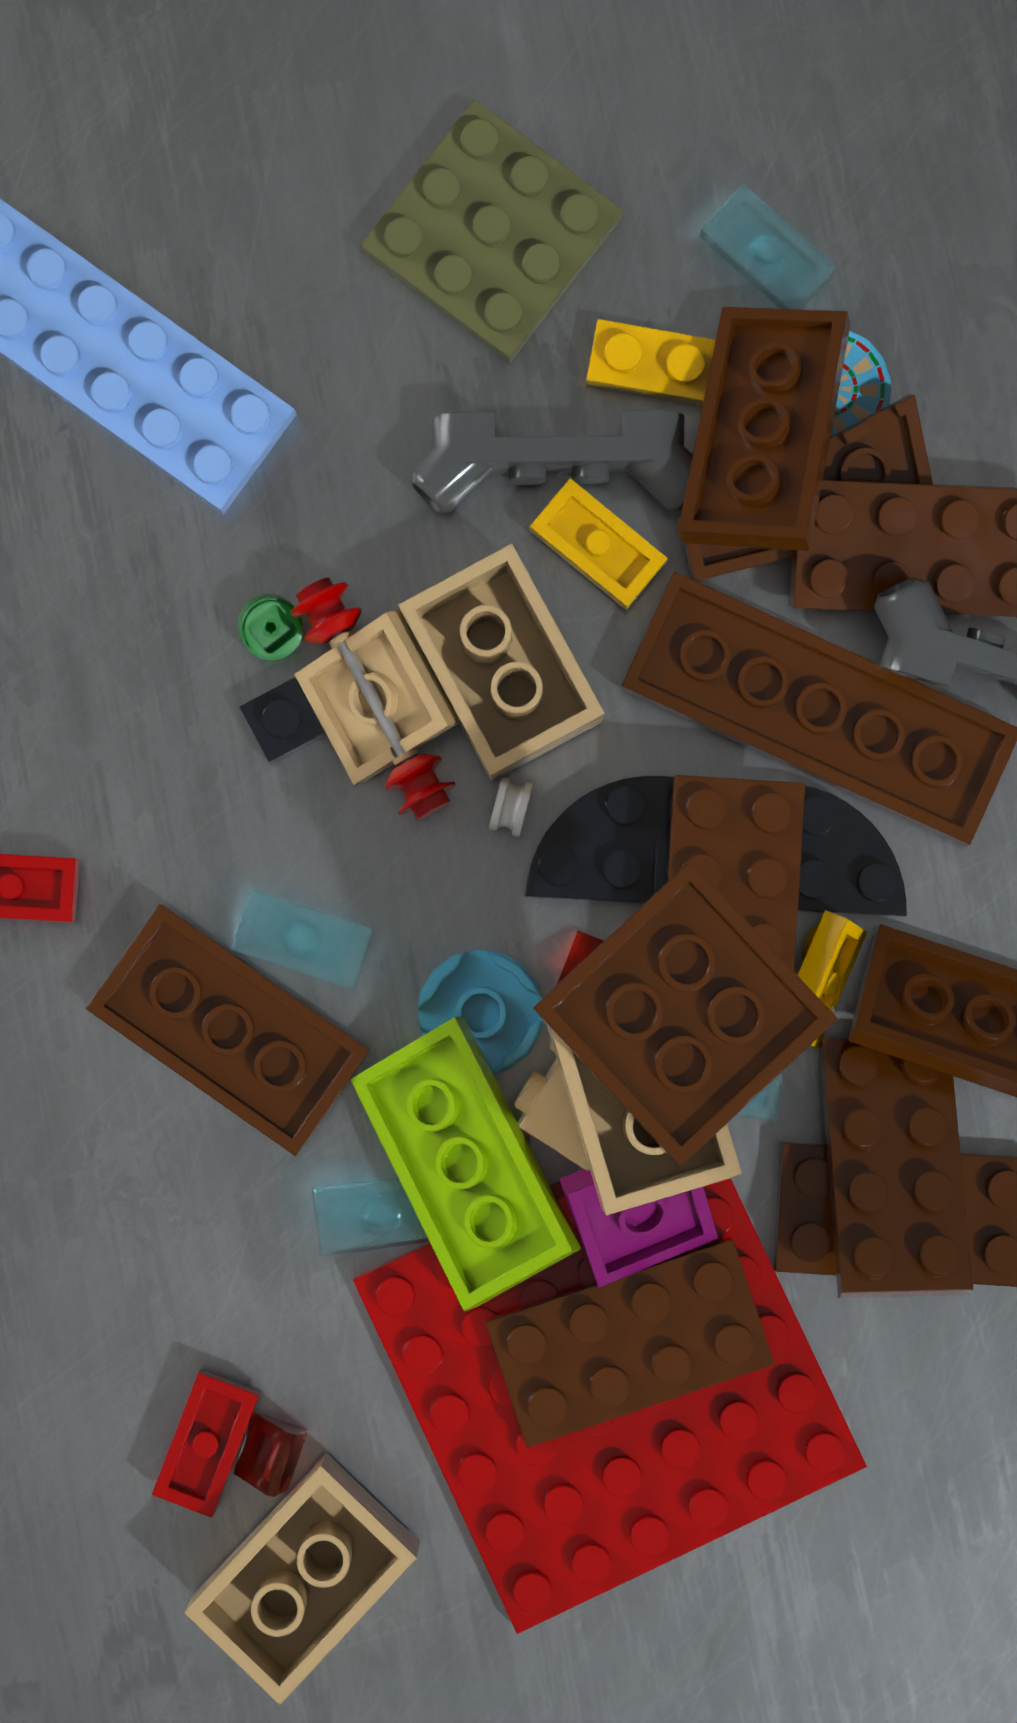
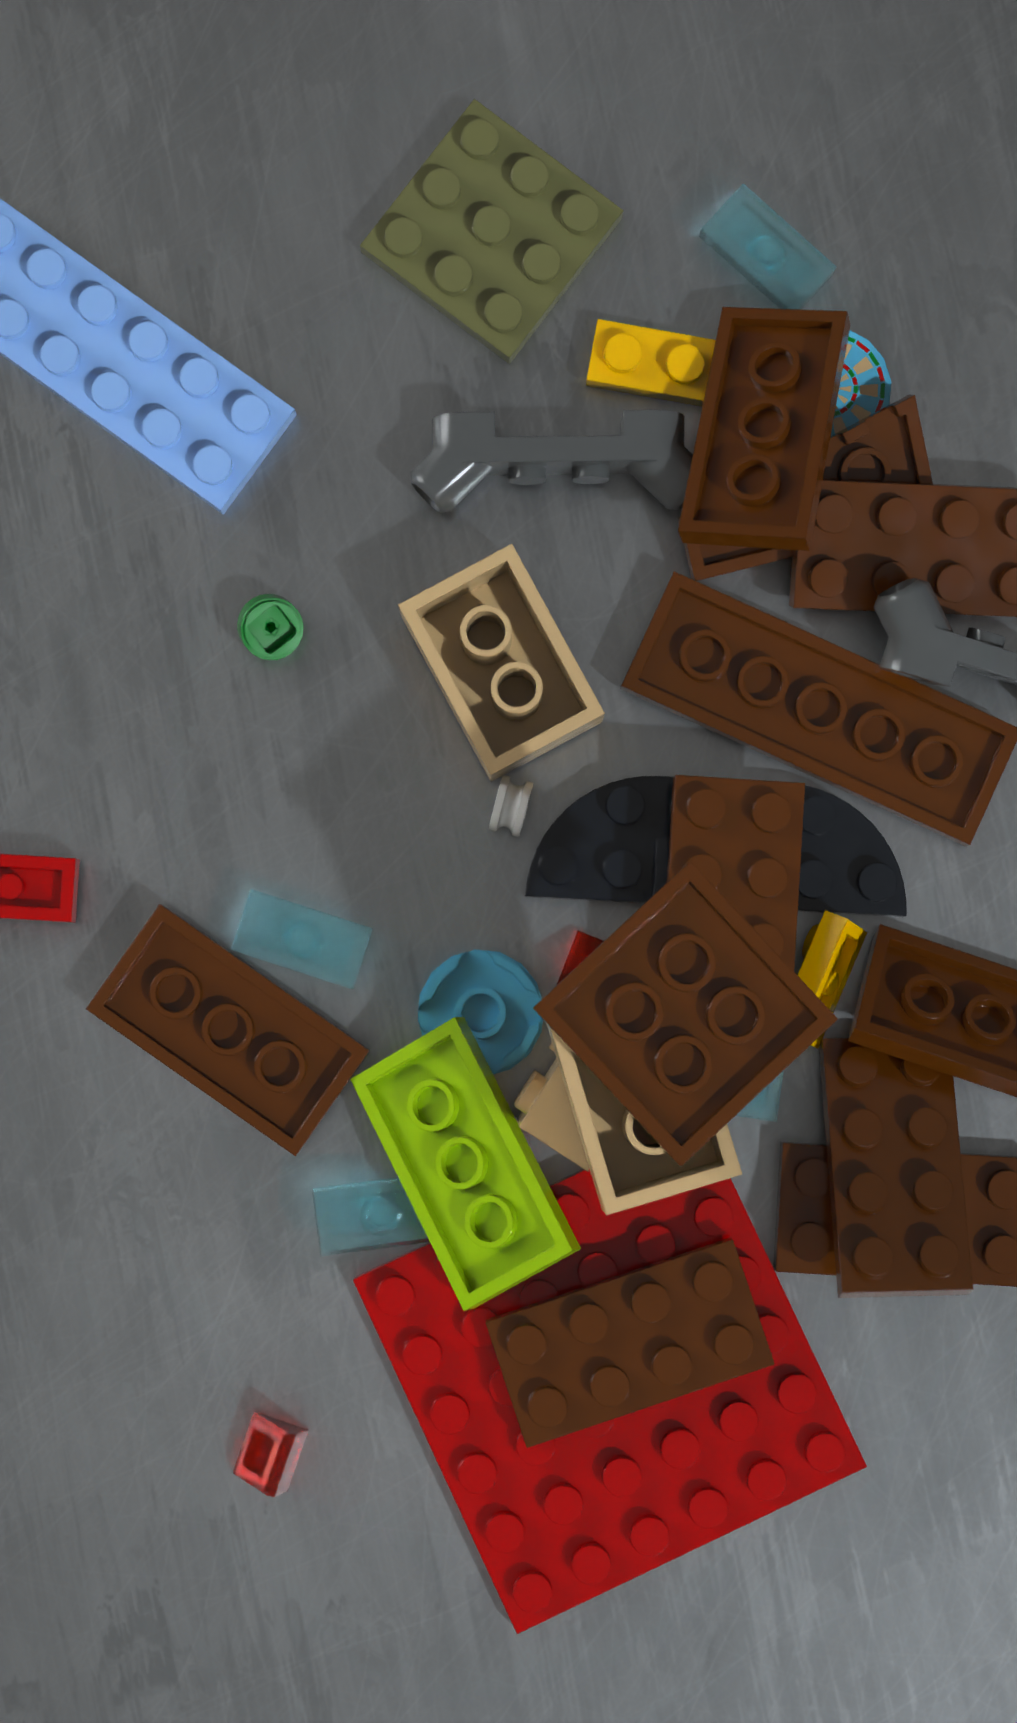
(206, 1443): red plate -> none
(282, 720): black plate -> none
(303, 1578): tan brick -> none
(375, 697): tan plate -> none
(598, 544): yellow plate -> none
(636, 1236): magenta plate -> none

